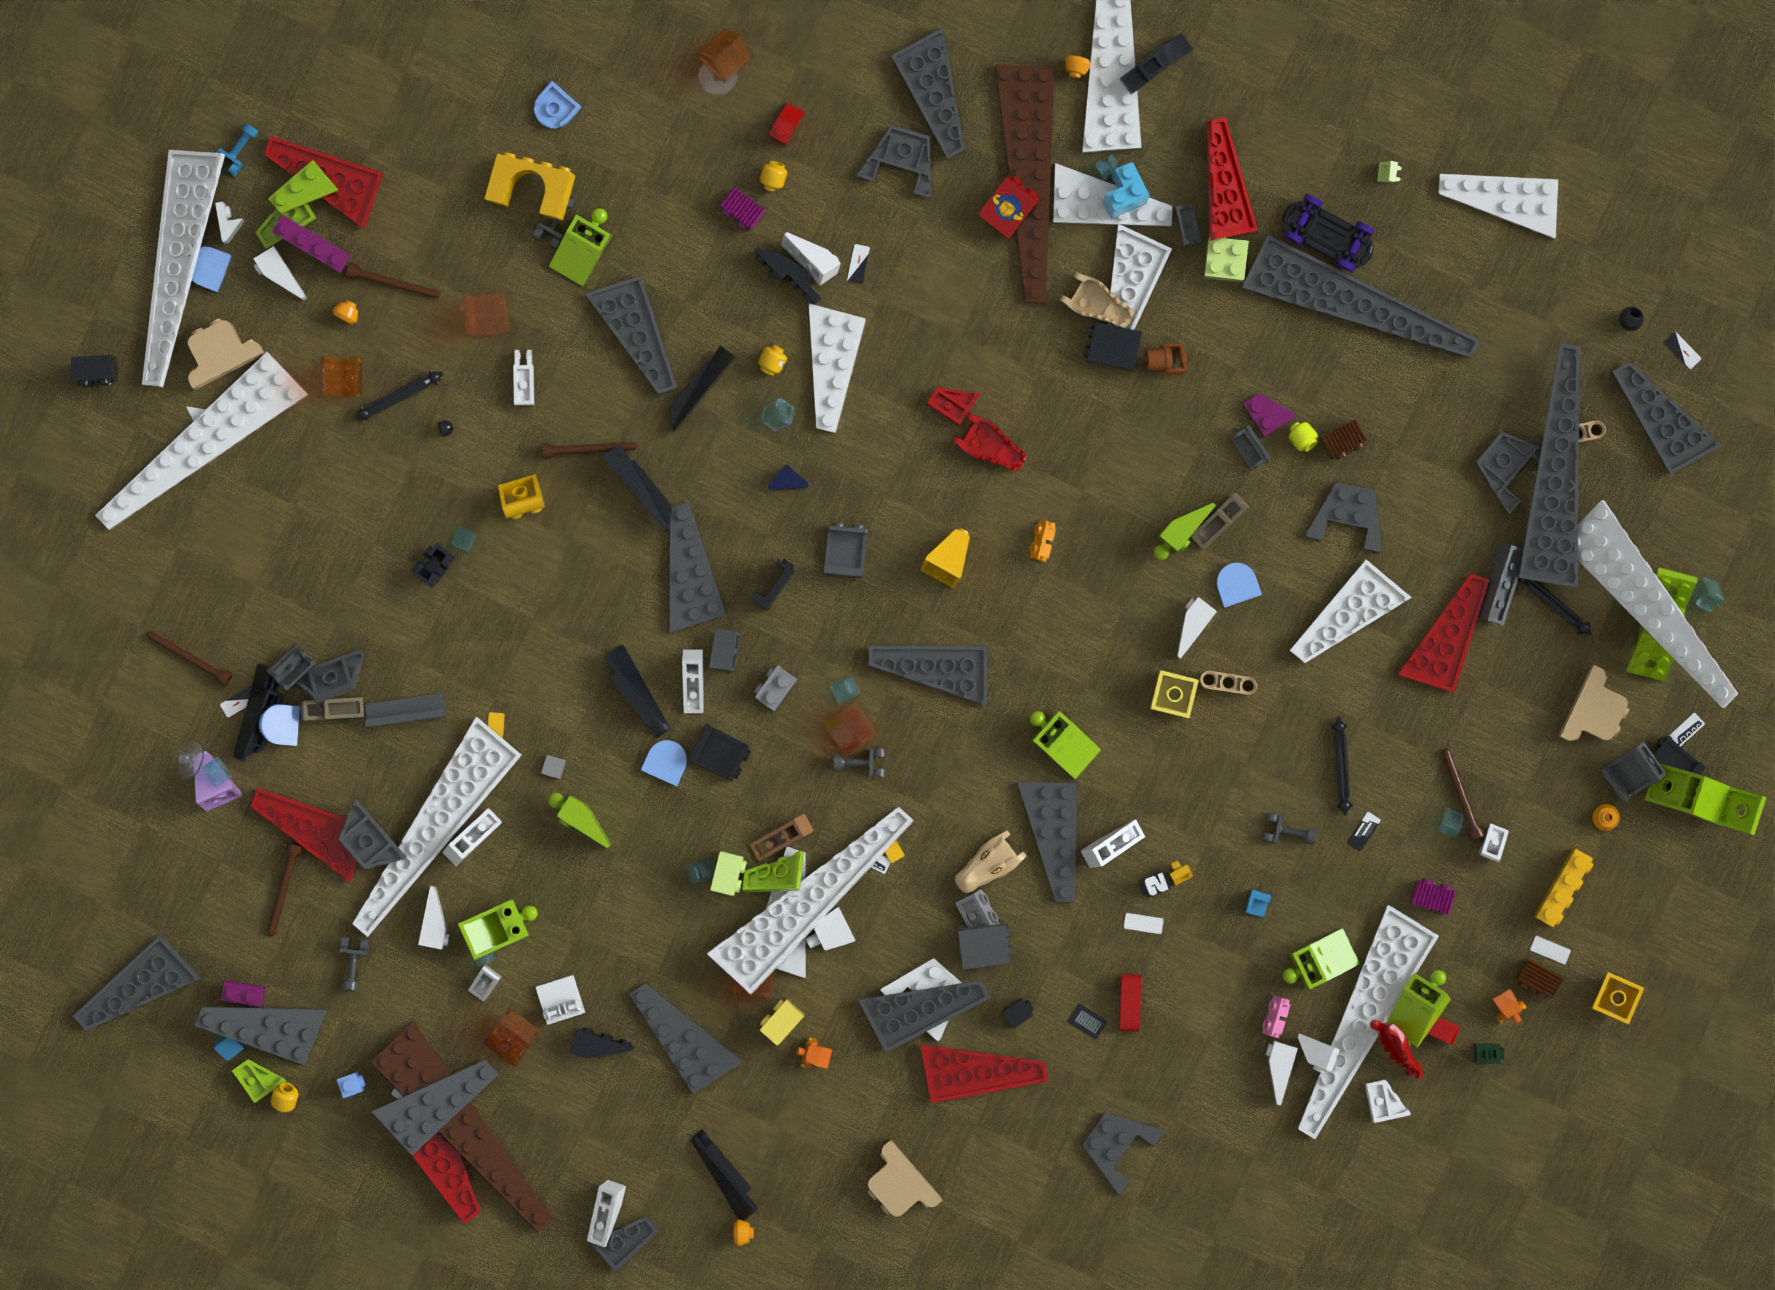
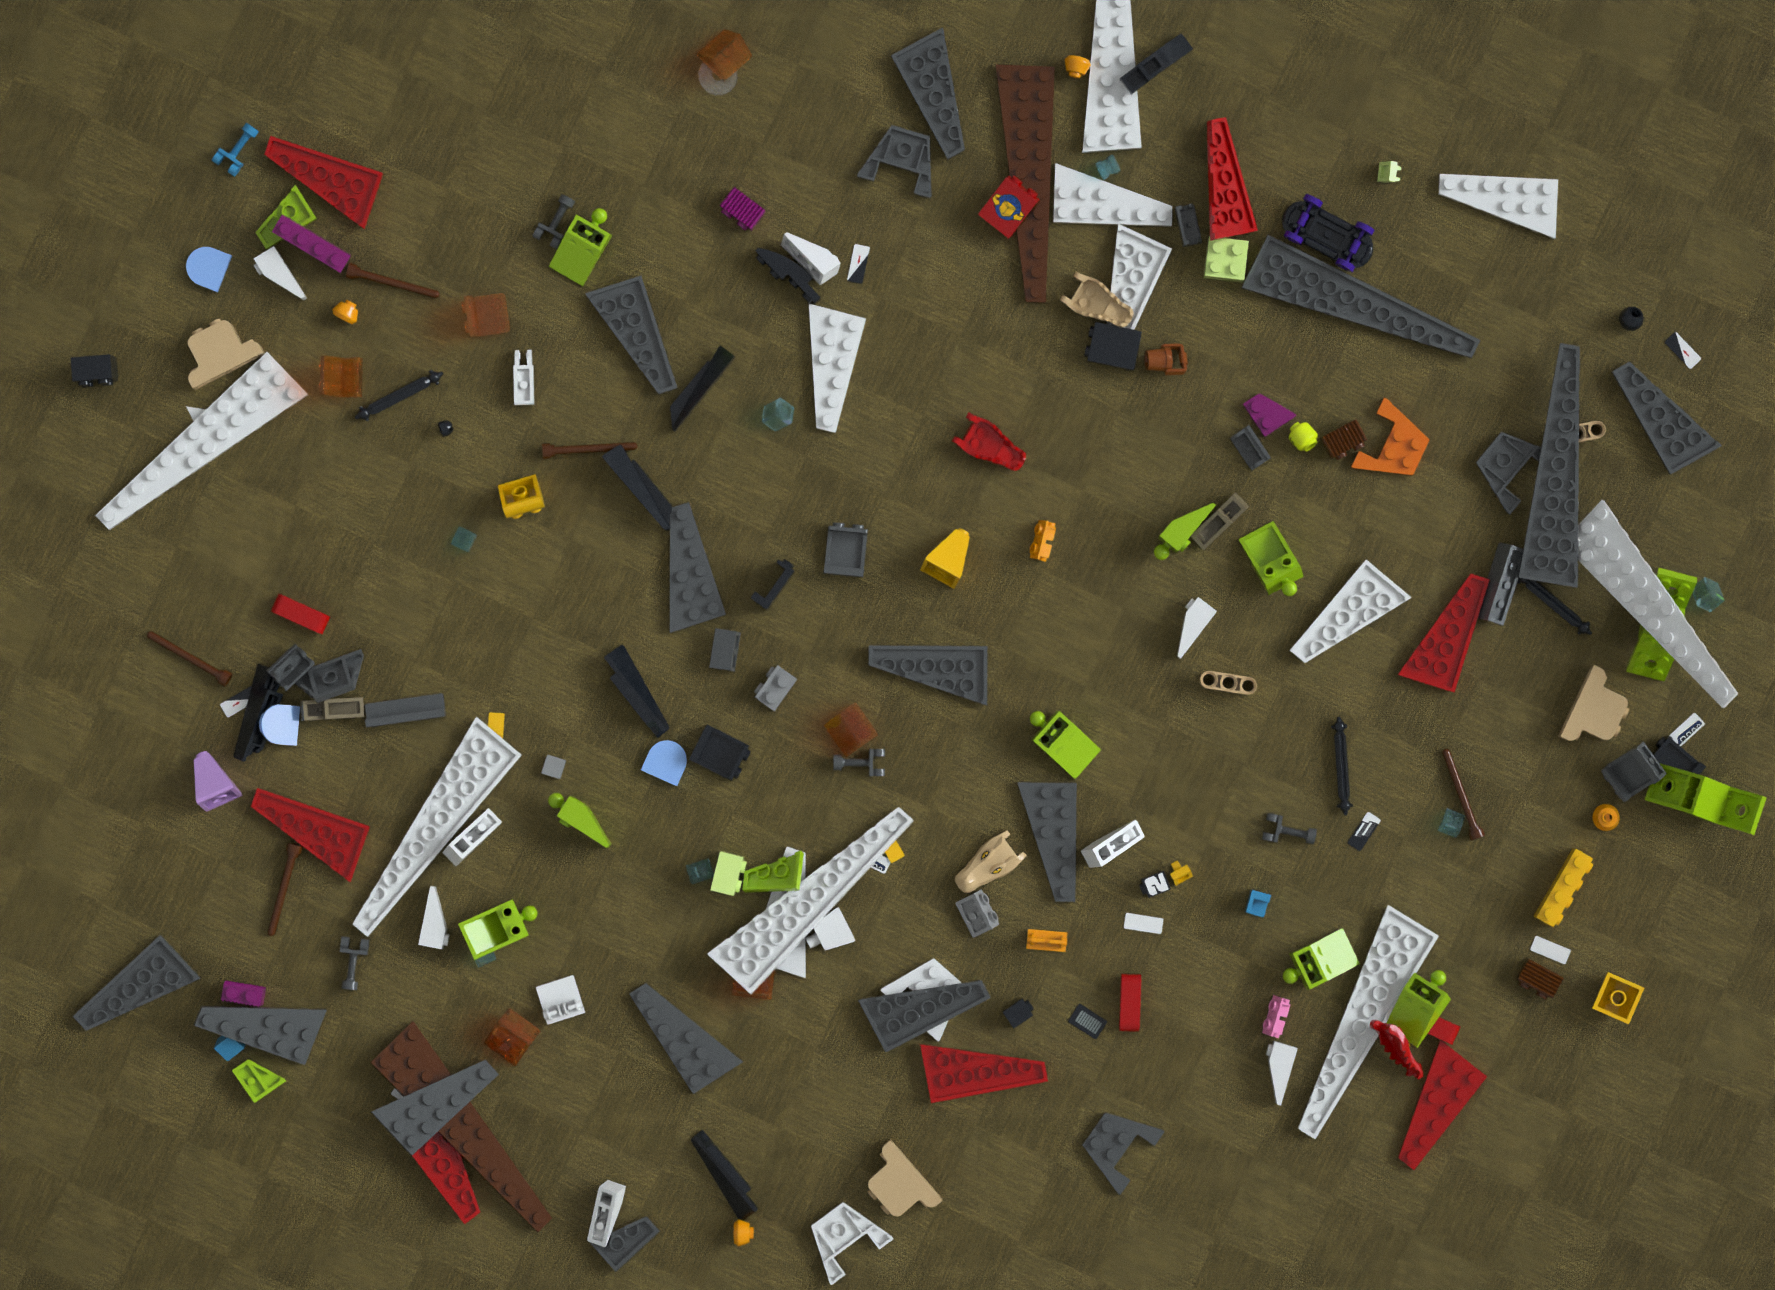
(185, 212): white wing -> none
(190, 760): clear dish -> none
(217, 771): clear light blue slope -> none
(228, 227): white slope -> none
(284, 1097): yellow head -> none
(300, 613): none -> red beam
(303, 188): lime wing -> none
(351, 1084): light blue brick -> none
(367, 839): dark grey wing -> none
(434, 565): black cylinder -> none
(484, 983): white slope -> none
(509, 170): yellow arch -> none
(555, 107): light blue tile -> none
(593, 1045): black slope -> none
(693, 681): white slope -> none
(772, 360): yellow head -> none
(773, 175): yellow head -> none
(781, 837): medium nougat slope -> none
(781, 1022): light yellow brick -> none
(786, 124): red slope -> none
(787, 479): clear blue slope -> none
(814, 1054): orange piece -> none
(838, 1231): none -> white wing
(845, 689): clear light blue slope -> none
(952, 403): red wing -> none
(984, 945): dark grey panel -> none
(1046, 940): none -> light orange hinge
(1129, 193): medium azure brick -> none
(1174, 694): light yellow brick -> none
(1237, 584): light blue tile -> none
(1272, 559): none -> lime slope
(1318, 1053): white slope -> none
(1352, 507): dark grey wing -> none
(1383, 1102): white wing -> none
(1402, 448): none -> orange wing
(1433, 897): magenta brick -> none
(1442, 1097): none -> red wing
(1488, 1053): dark green brick -> none
(1494, 843): white slope -> none
(1508, 1007): orange piece -> none

